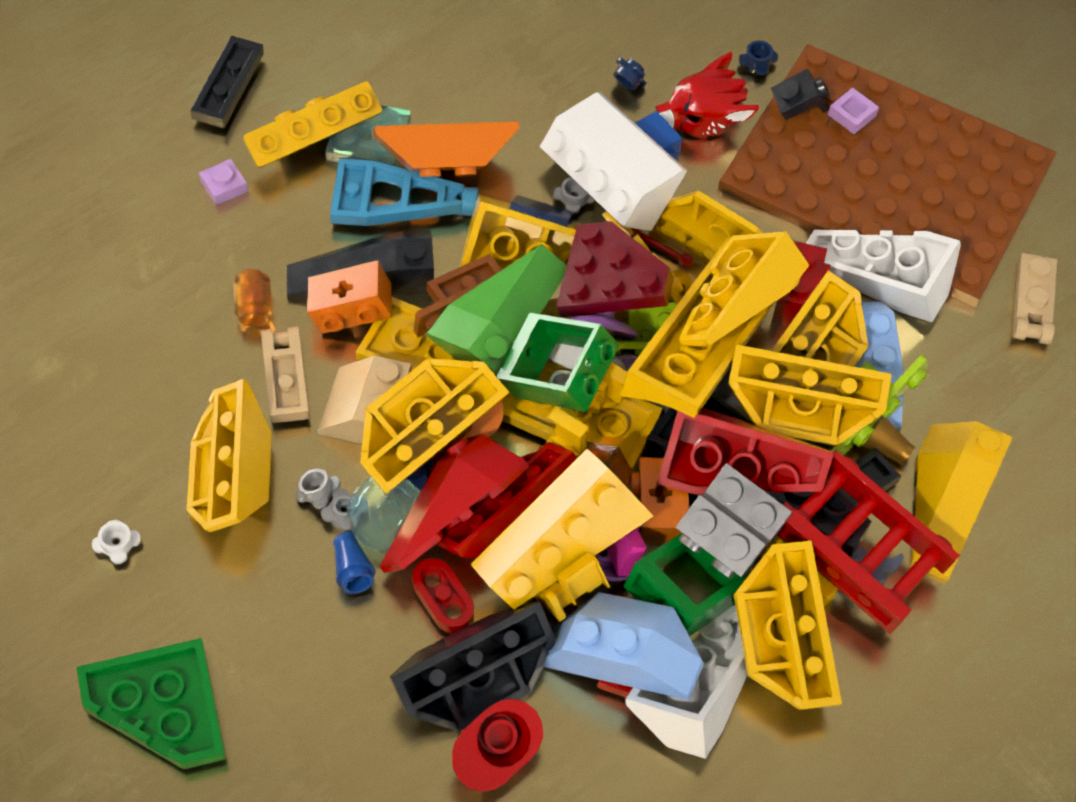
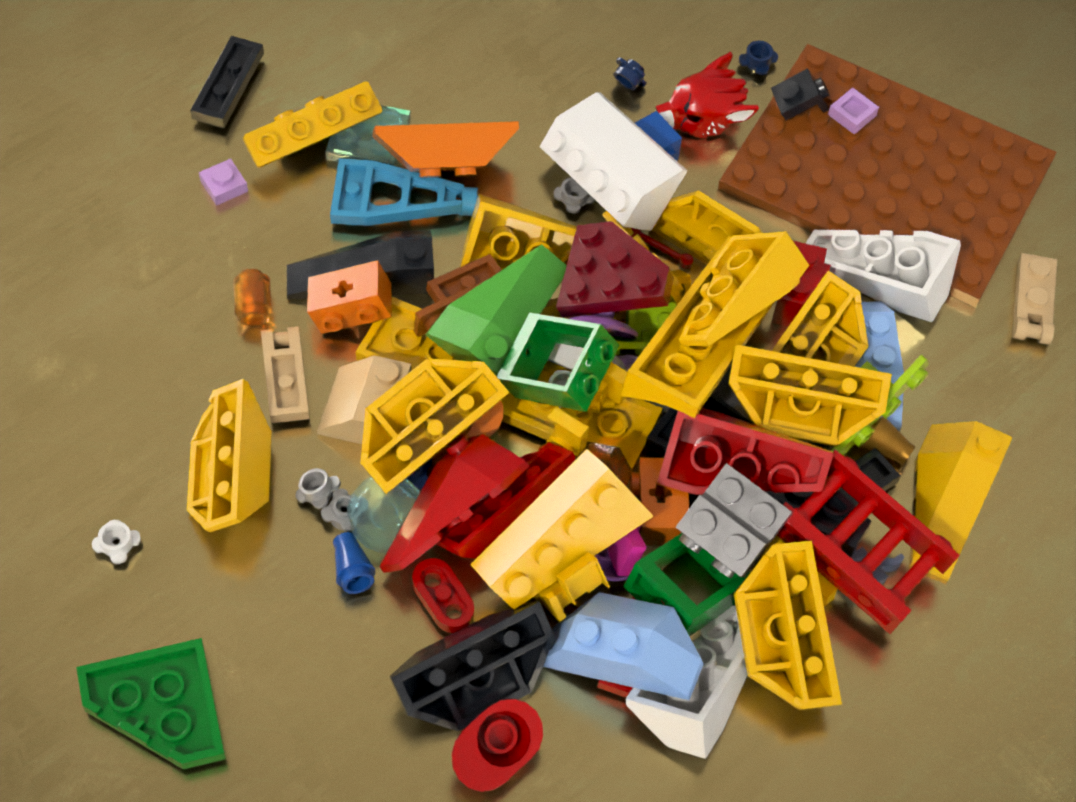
(541, 210): piece -> none

